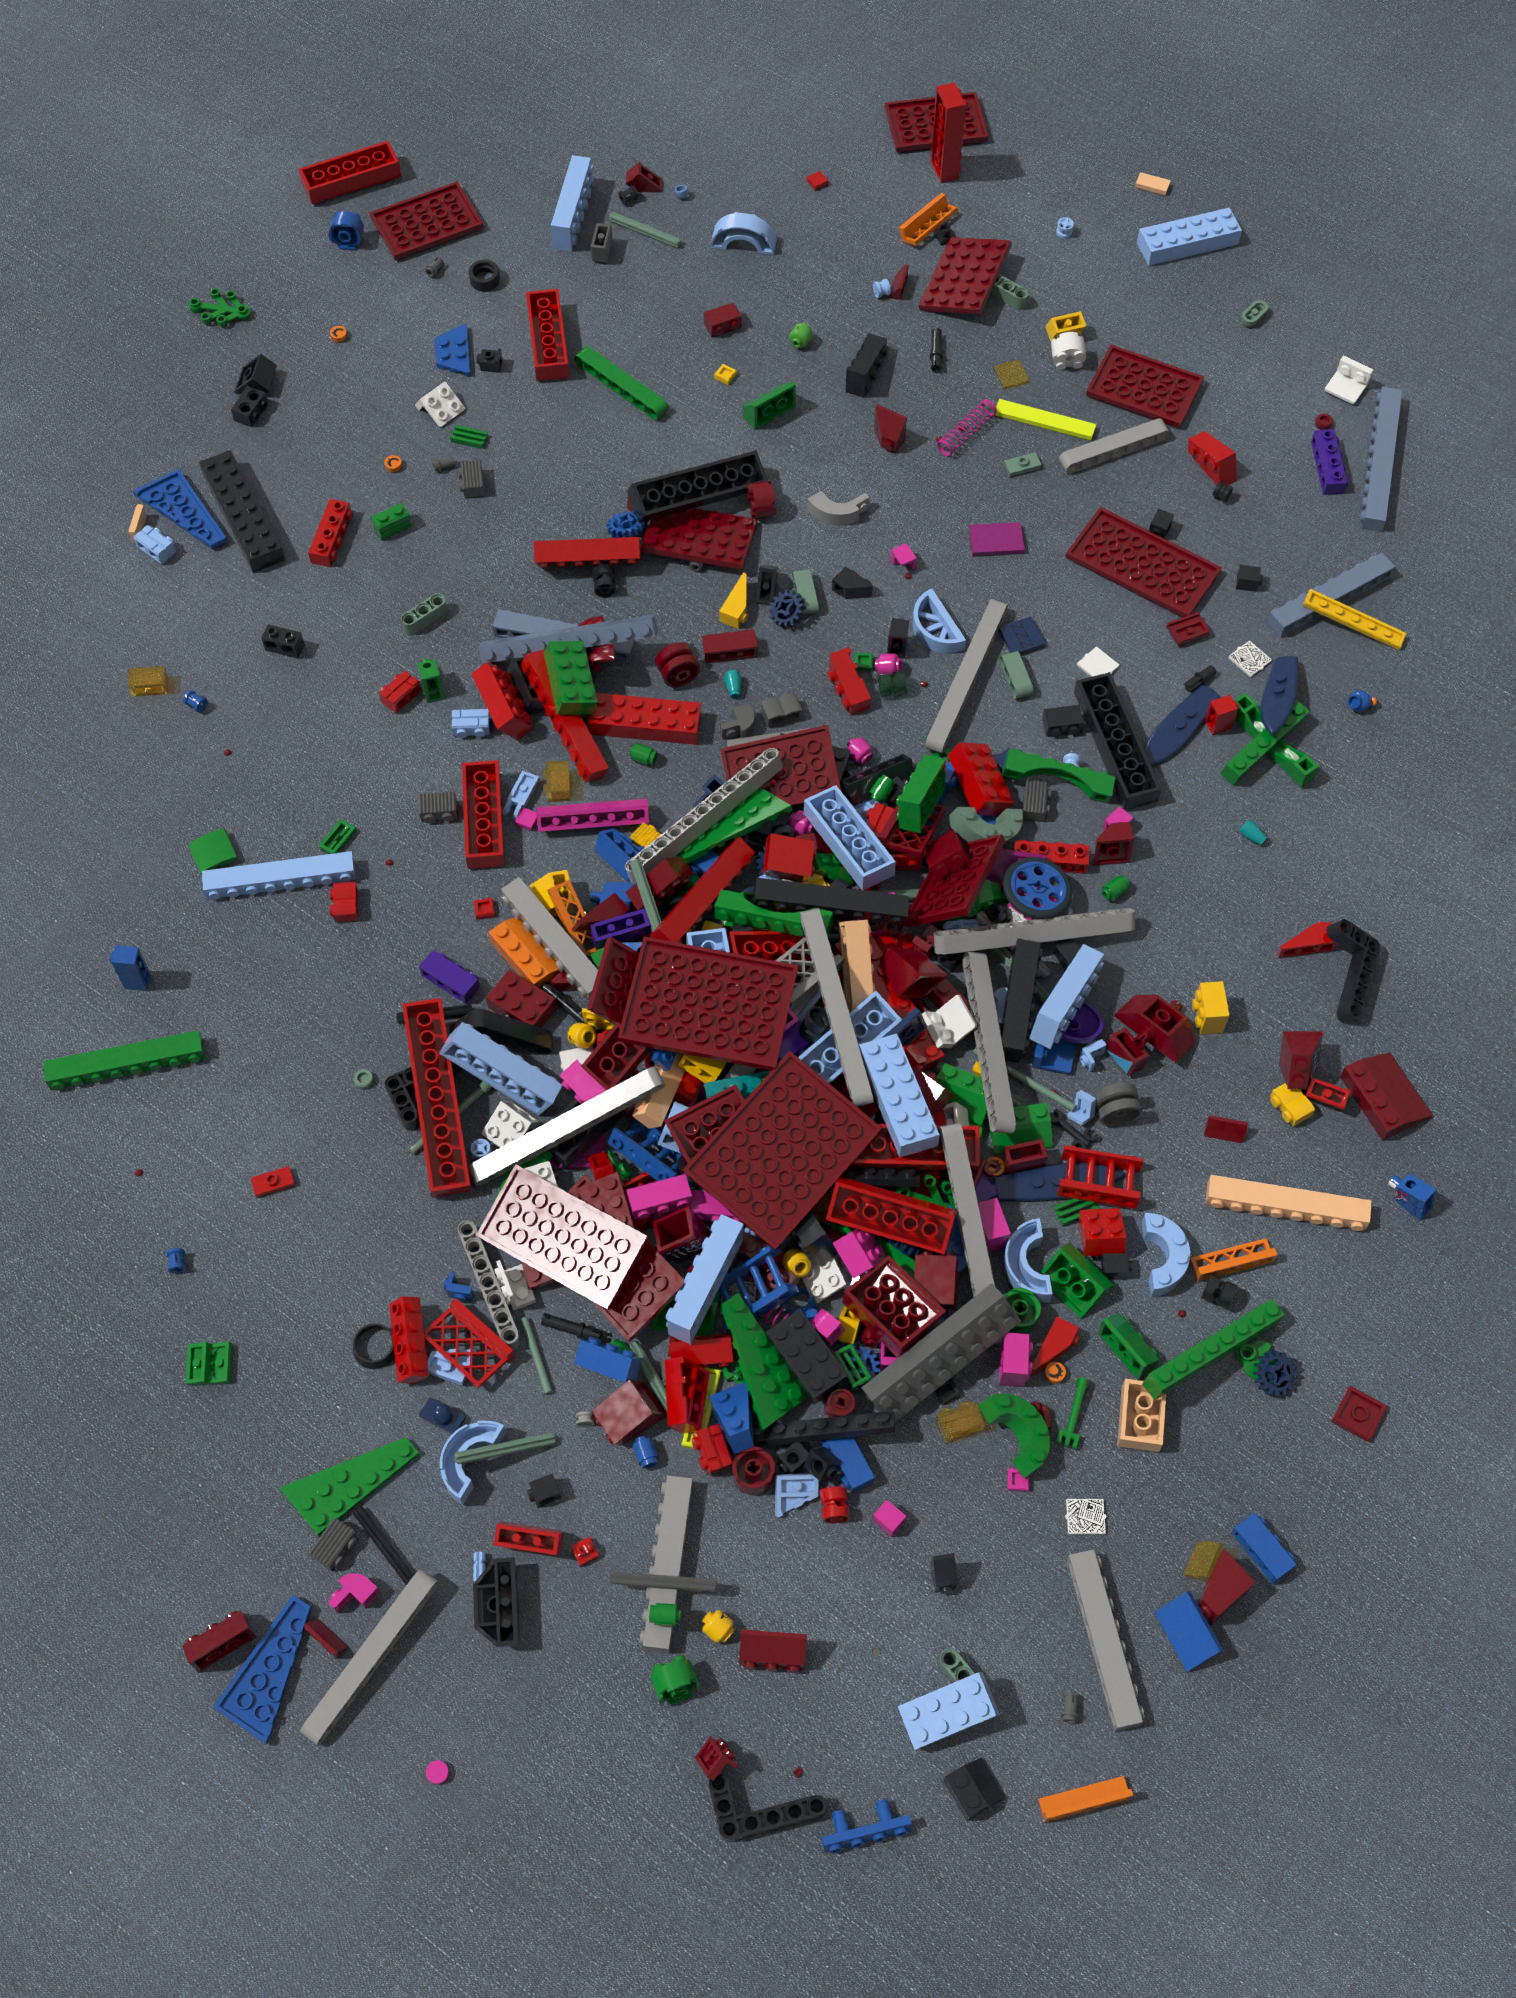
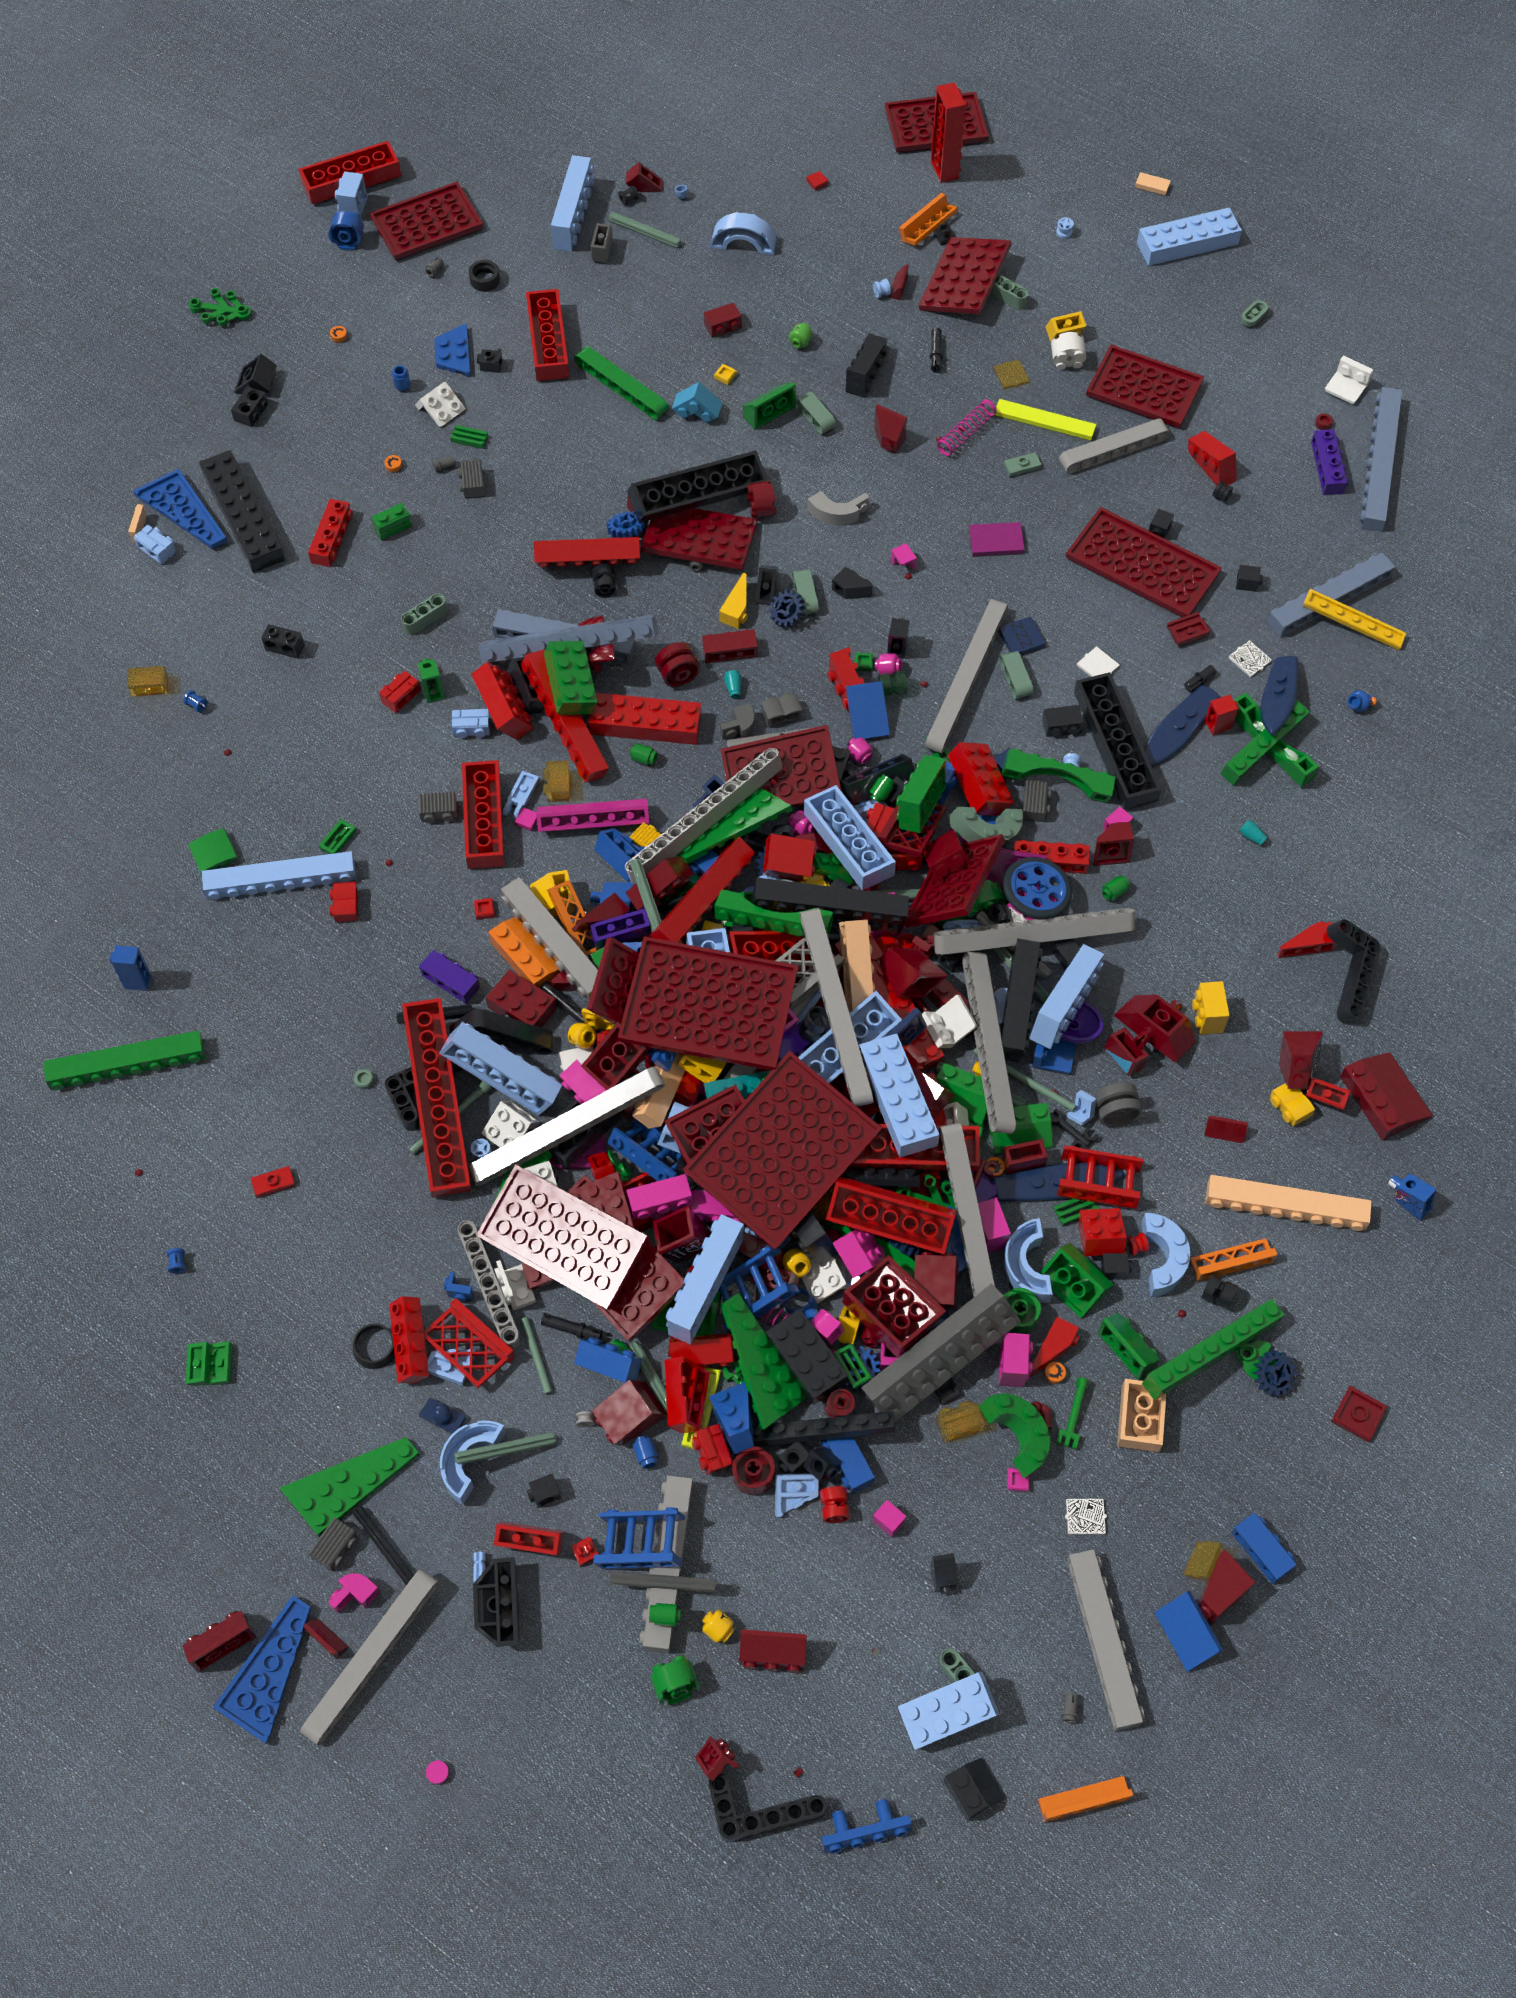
(351, 193): none -> light blue brick
(401, 378): none -> blue brick
(647, 1558): none -> blue fence
(697, 400): none -> dark azure brick
(815, 412): none -> sand green beam
(867, 710): none -> blue tile
(956, 640): light blue window -> none
(1092, 1051): light blue bracket -> none
(1137, 1244): none -> red wheel

